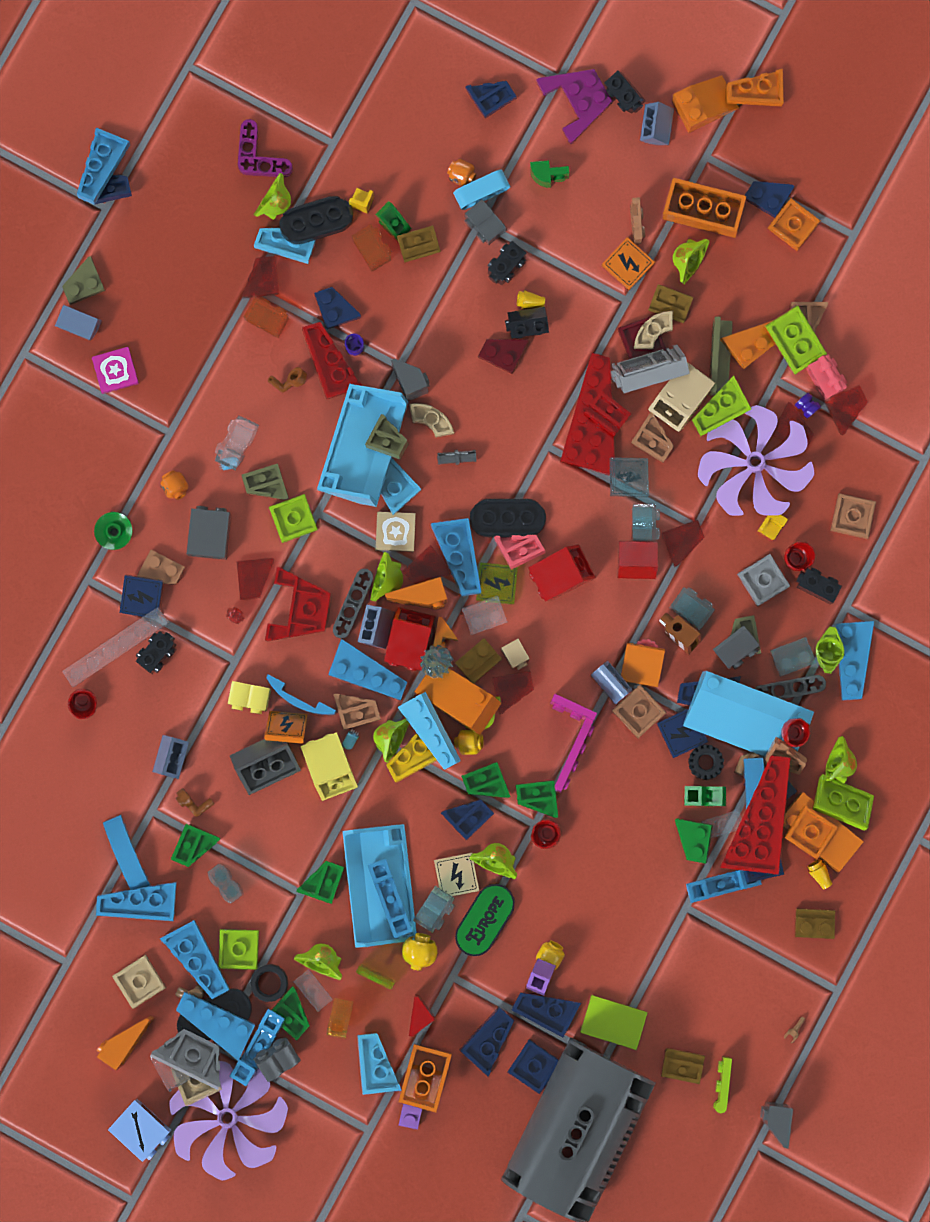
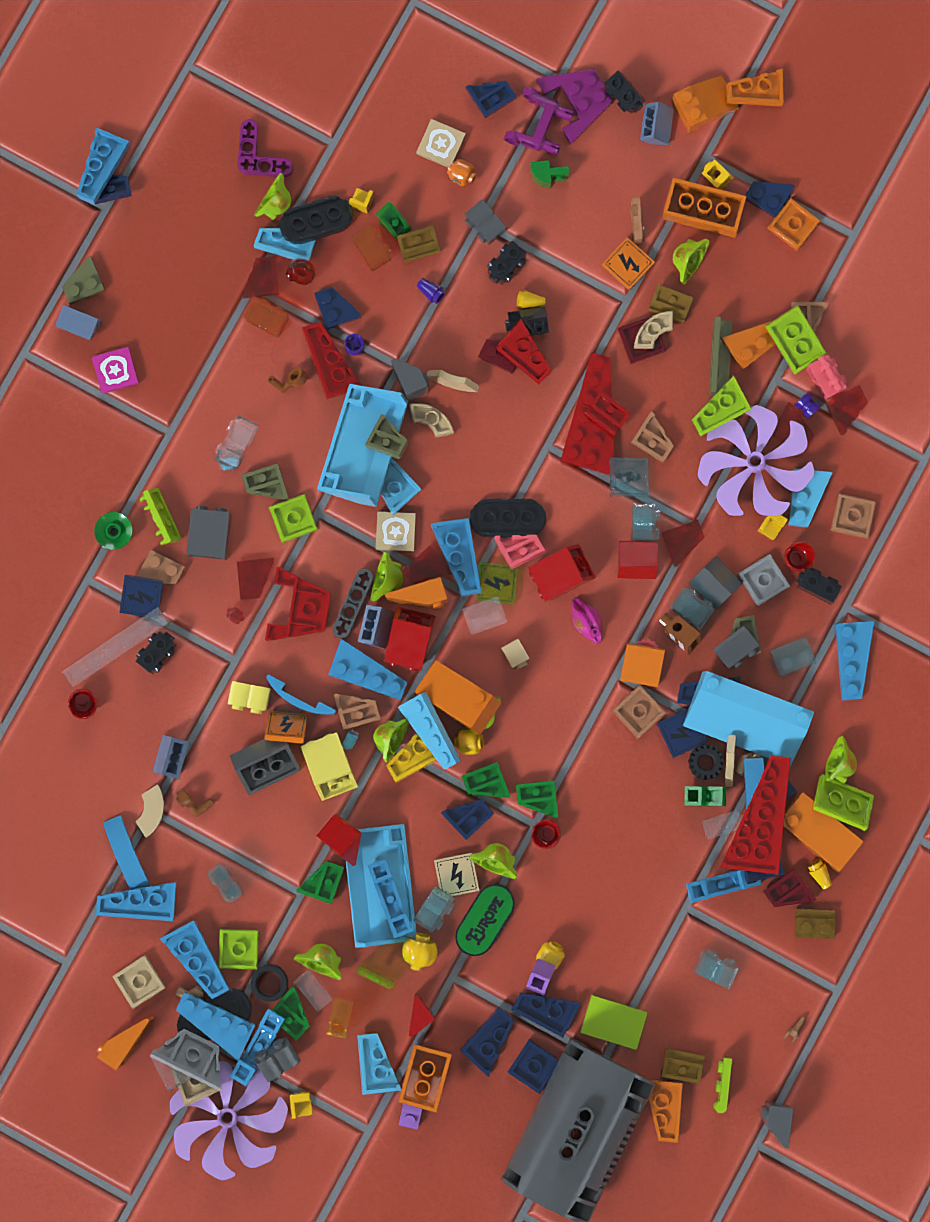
(140, 1130): light blue brick -> none
(152, 811): none -> tan tile
(161, 516): none -> lime plate
(174, 485): orange head -> none
(193, 845): green wing -> none
(300, 1104): none -> yellow panel
(301, 271): none -> clear red hair
(341, 838): none -> red slope
(432, 291): none -> dark purple cone
(436, 661): clear light blue gear -> none
(440, 143): none -> tan tile
(443, 632): orange slope -> none
(453, 381): none -> tan tile
(456, 457): dark grey pin -> none
(478, 661): pearl gold plate -> none
(481, 189): medium azure beam -> none
(512, 688): clear red wing -> none
(524, 353): none -> red wing
(551, 109): none -> magenta connector
(577, 712): dark pink bracket -> none
(587, 620): none -> dark pink hat
(611, 682): sand blue brick -> none
(650, 369): light grey door -> none
(666, 1109): none -> orange wing
(681, 398): tan slope -> none
(695, 839): green wing -> none
(715, 582): none -> dark grey slope
(716, 969): none -> clear light blue brick
(722, 180): none -> yellow brick
(730, 760): none -> tan tile
(781, 749): nougat wing -> none
(788, 687): dark grey beam -> none
(789, 891): none -> dark red wing
(795, 732): red hair -> none
(806, 501): none -> medium azure wing
(811, 832): orange tile -> none
(829, 650): lime hat -> none

